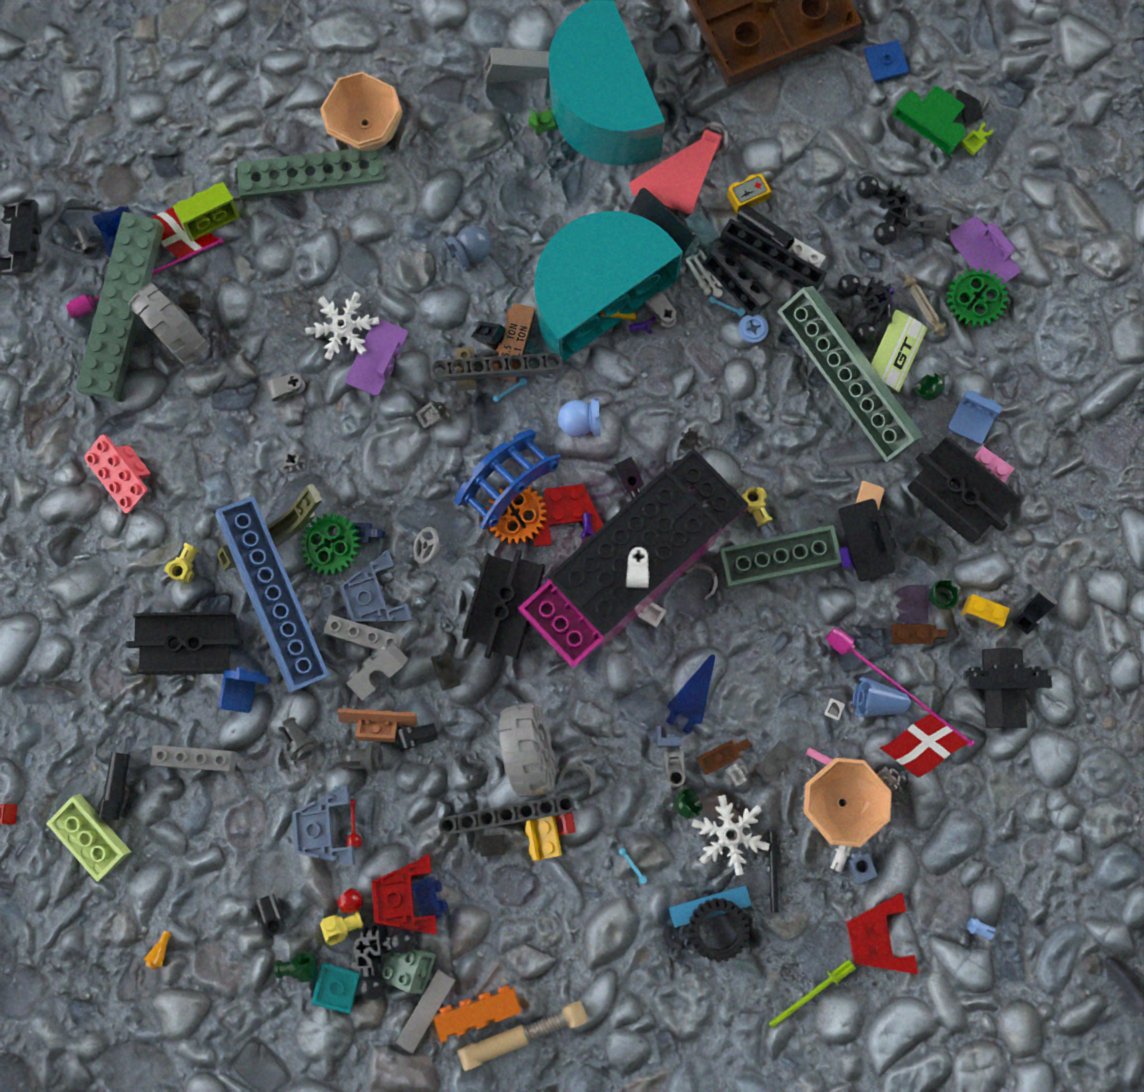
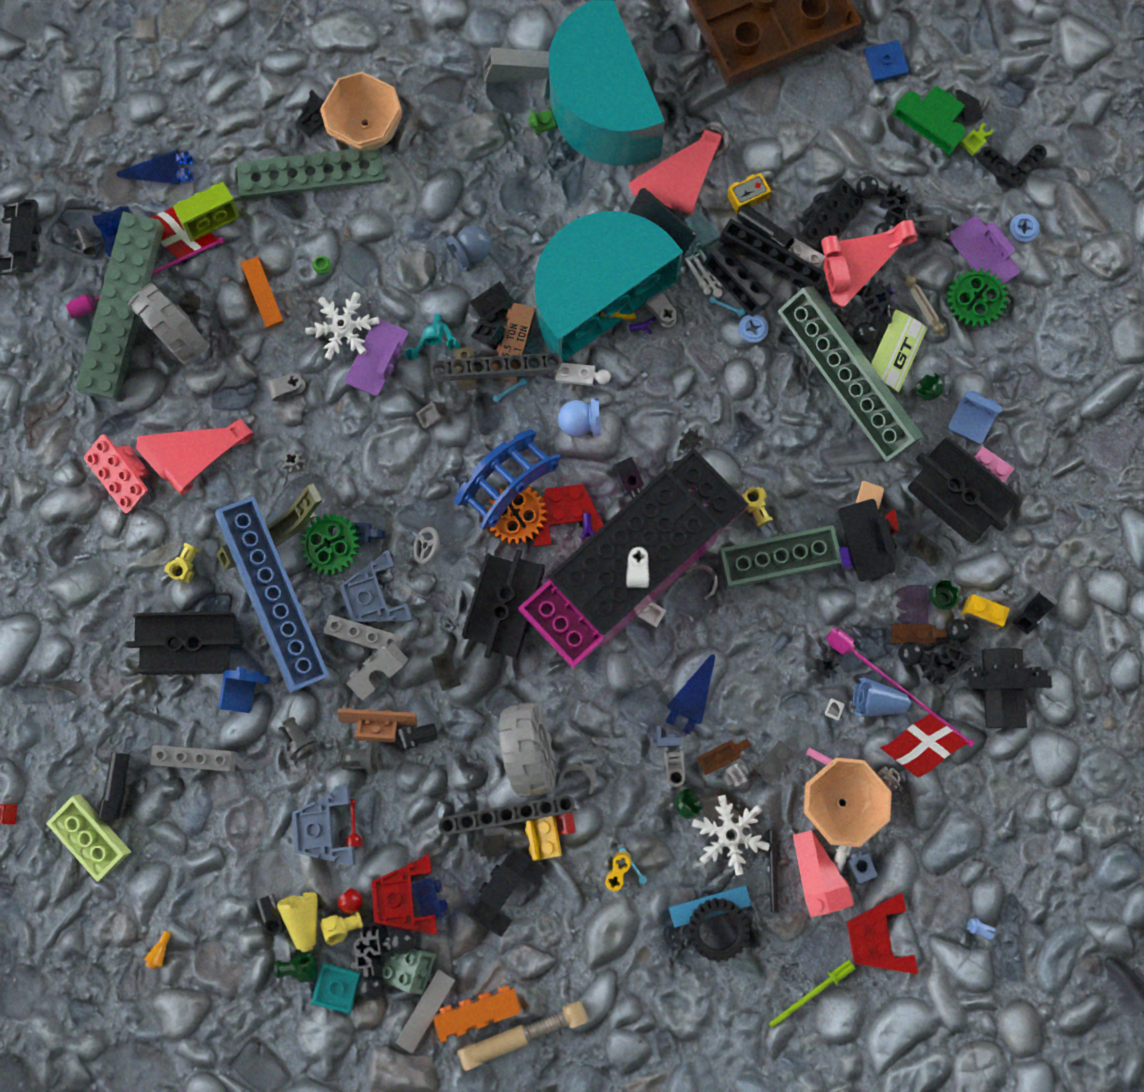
(161, 169): none -> clear blue flag
(185, 454): none -> coral panel
(262, 292): none -> orange tile
(300, 919): none -> light yellow cone
(311, 118): none -> black wing
(321, 265): none -> bright green plate
(432, 336): none -> teal piece
(491, 301): none -> black bracket
(497, 891): none -> black bracket
(581, 374): none -> white plate
(618, 871): none -> yellow axle
(821, 881): none -> coral wedge
(830, 213): none -> black bracket
(832, 665): none -> black gear
(854, 261): none -> coral panel
(893, 521): none -> red slope
(912, 653): none -> black piece
(1011, 170): none -> black beam
(1030, 224): none -> light blue gear

